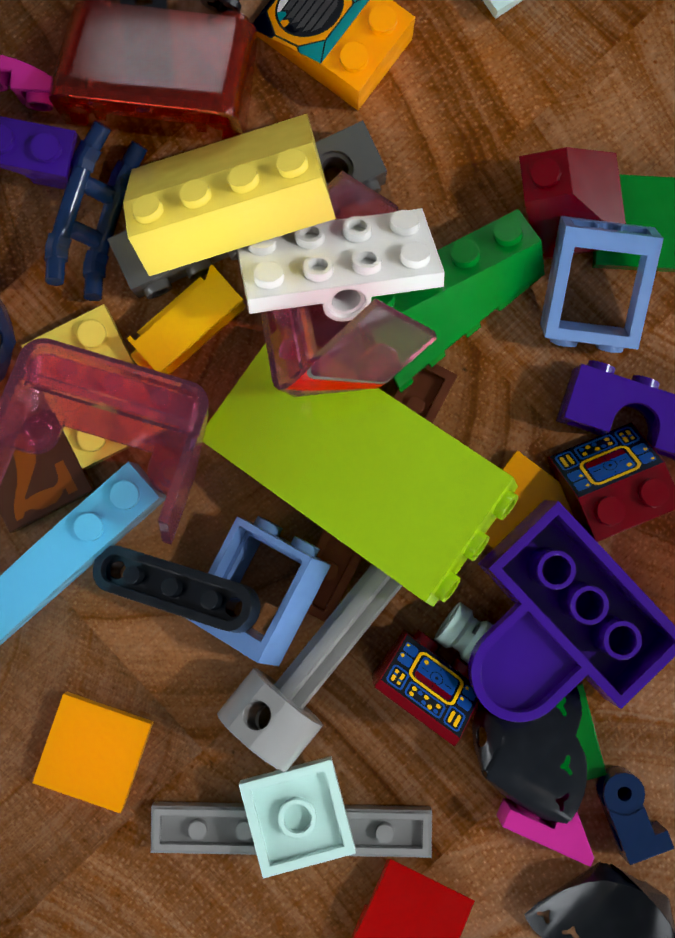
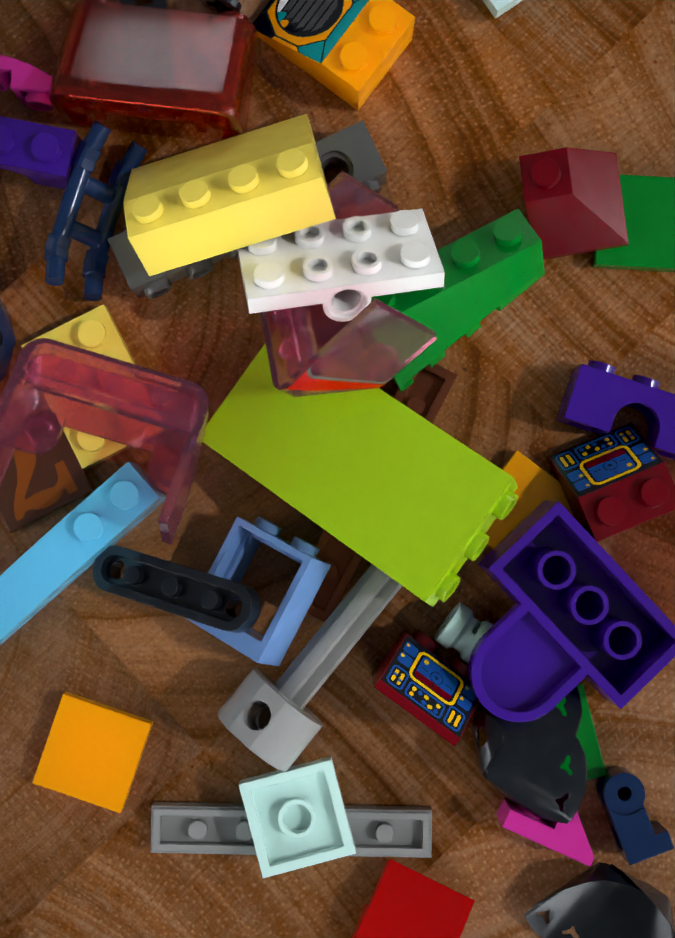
(187, 323): yellow window -> none
(608, 237): medium blue window -> none

